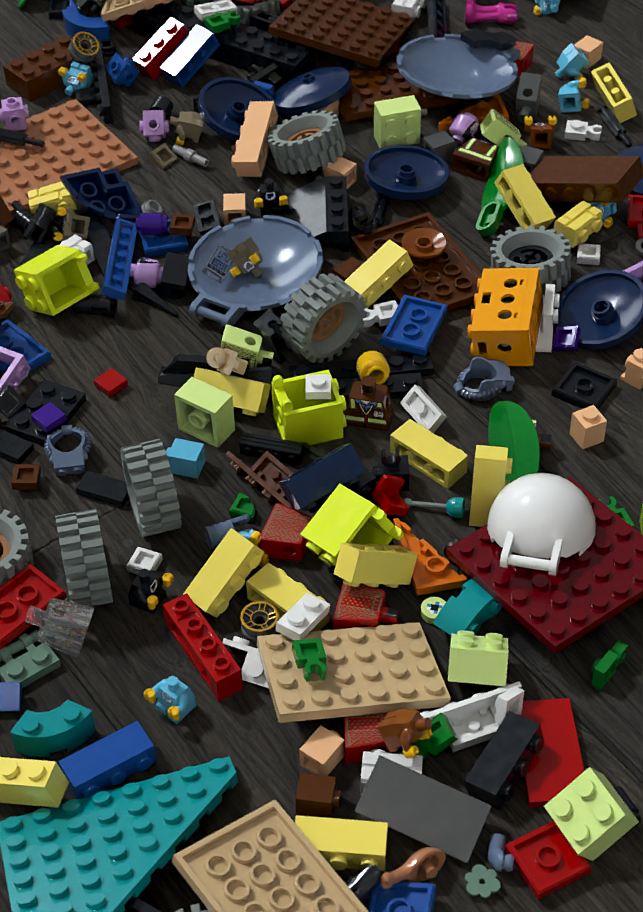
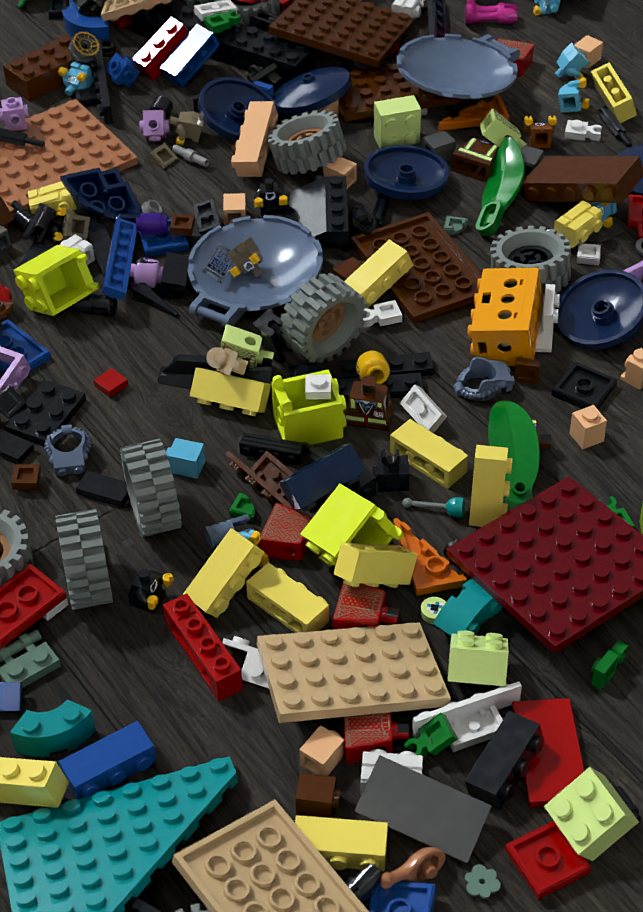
(48, 417): dark purple tile -> none
(61, 625): clear torso -> none
(144, 559): white tile -> none
(173, 697): medium azure piece -> none
(204, 412): yellowish green brick -> none
(257, 613): dark grey wheel -> none
(302, 617): white plate -> none
(310, 656): green plate -> none
(387, 496): red bracket -> none
(403, 728): dark orange piece -> none
(414, 325): blue tile -> none
(424, 242): dark orange dish -> none
(455, 225): none -> sand green tile
(464, 127): lavender head -> none
(496, 855): sand blue arm -> none
(497, 40): black tile -> none
(509, 701): white plate -> none
(524, 198): light yellow brick -> none
(527, 370): none -> reddish brown plate
(528, 105): dark grey torso -> none
(541, 519): white windscreen -> none
(566, 338): dark purple tile -> none

